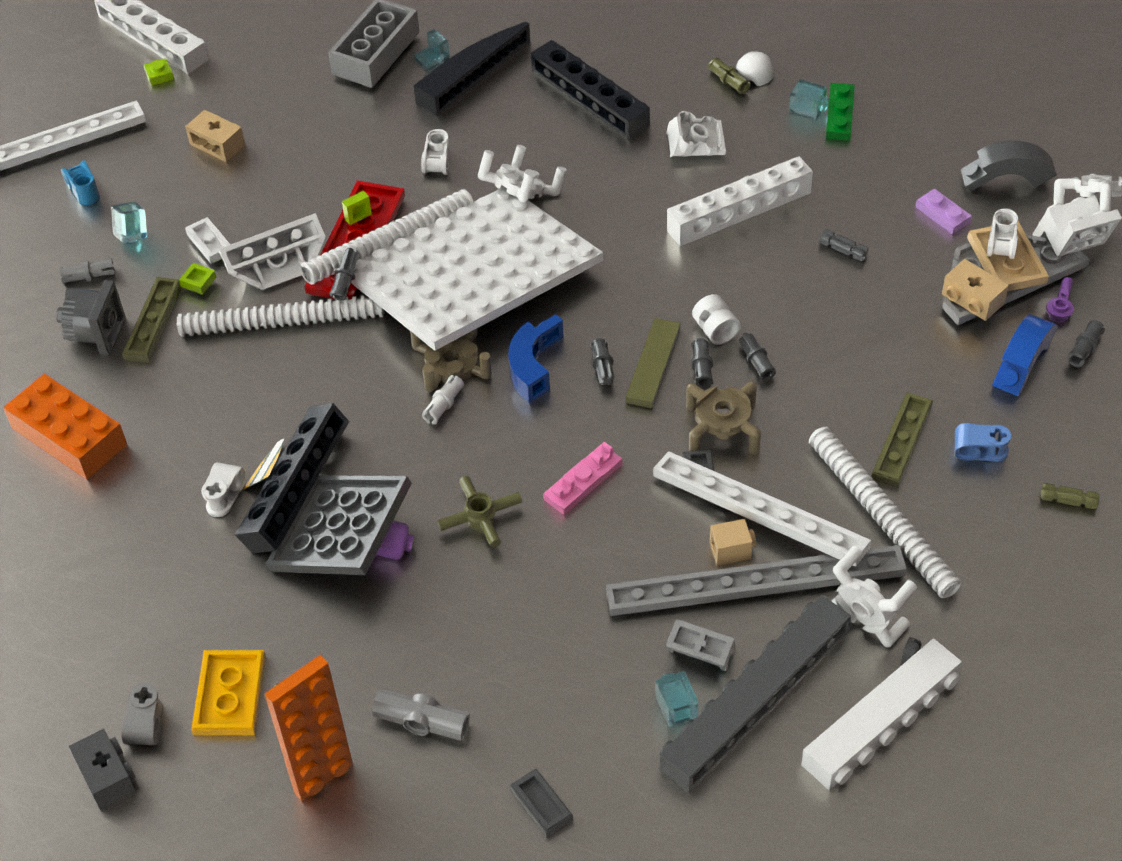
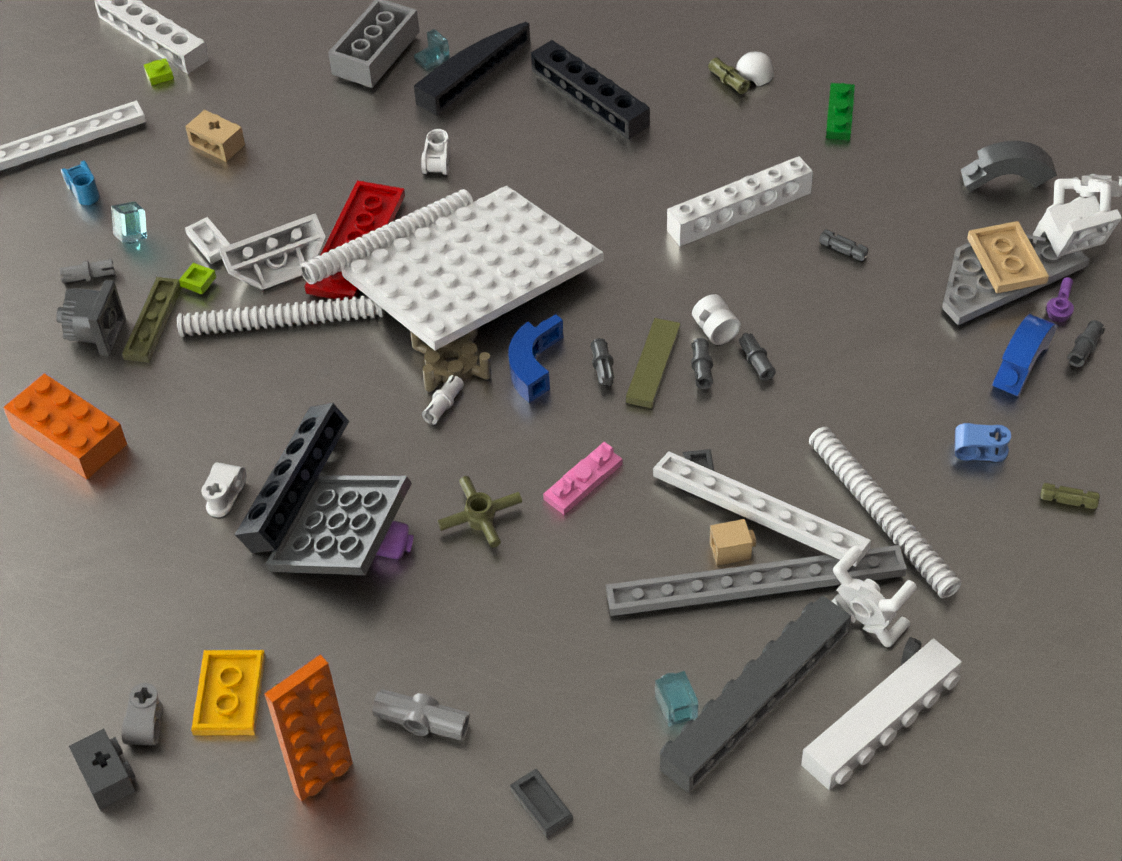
(267, 465): sticker -> none
(344, 274): dark grey axle -> none
(356, 207): lime plate -> none
(518, 182): white plate -> none
(695, 136): white slope -> none
(701, 644): light grey hinge -> none
(723, 425): dark tan plate -> none
(808, 99): clear light blue brick -> none
(902, 440): olive tile -> none
(943, 211): lavender plate -> none
(975, 289): tan brick -> none
(1003, 234): white piece -> none

